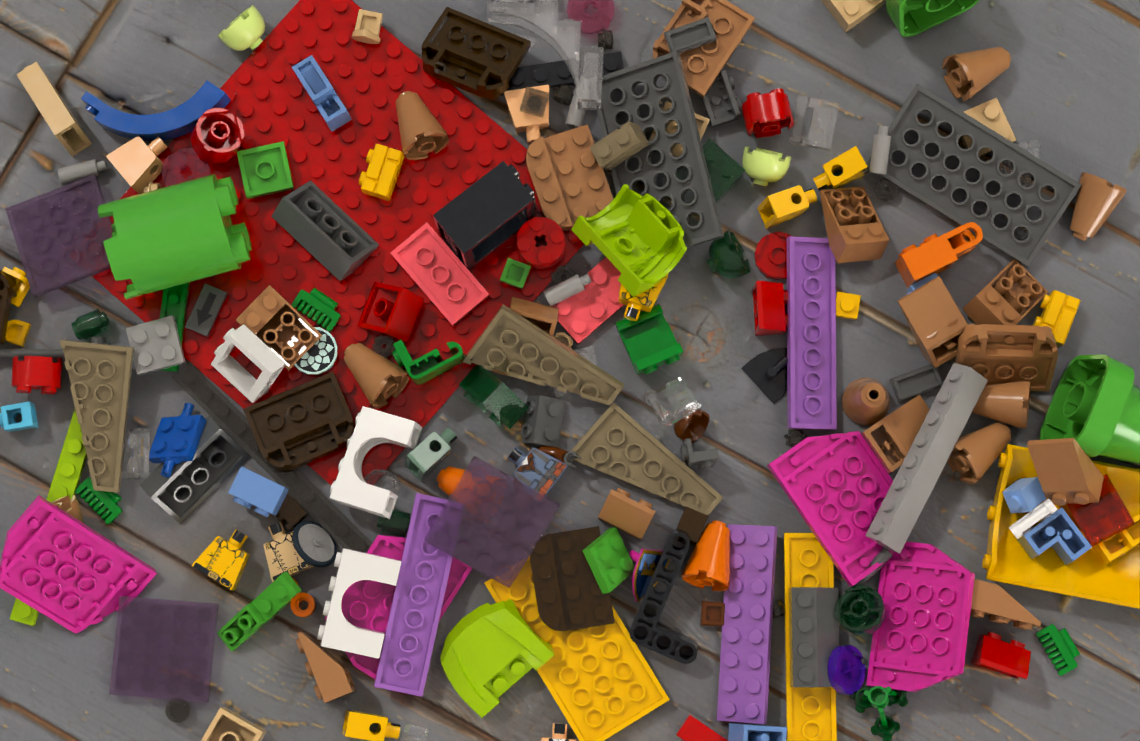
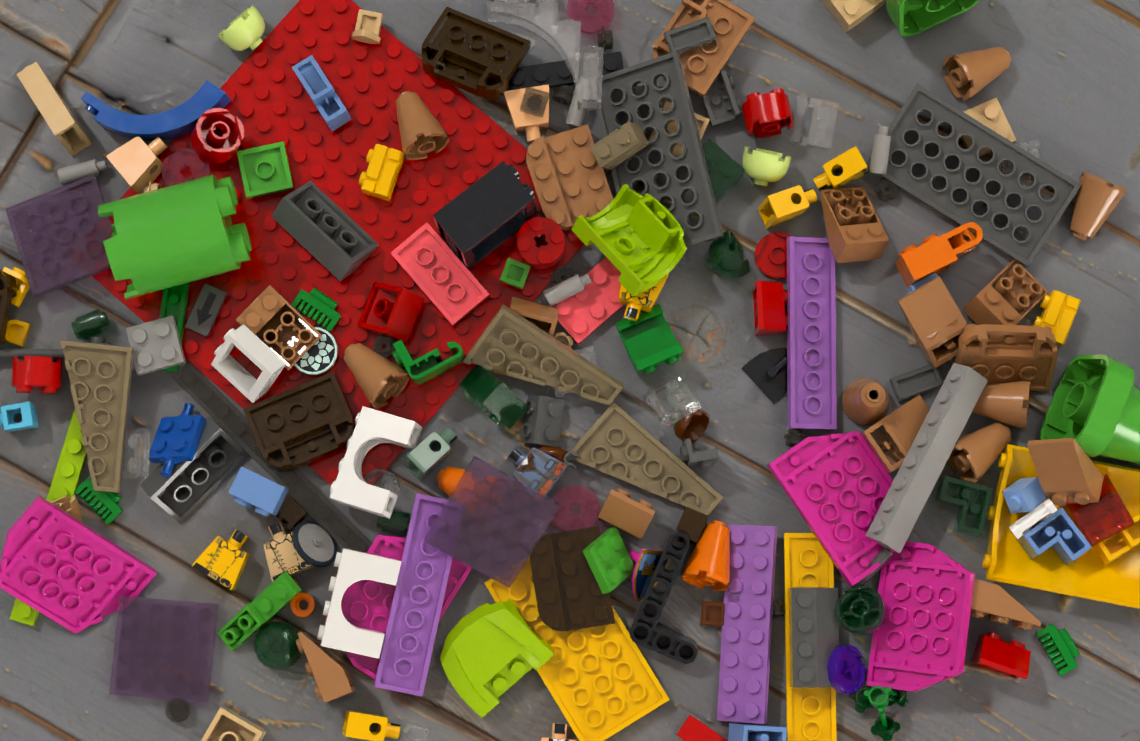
(277, 645): none -> clear green cylinder
(589, 507): none -> clear pink plate
(847, 305): yellow plate -> none
(971, 503): none -> clear green brick

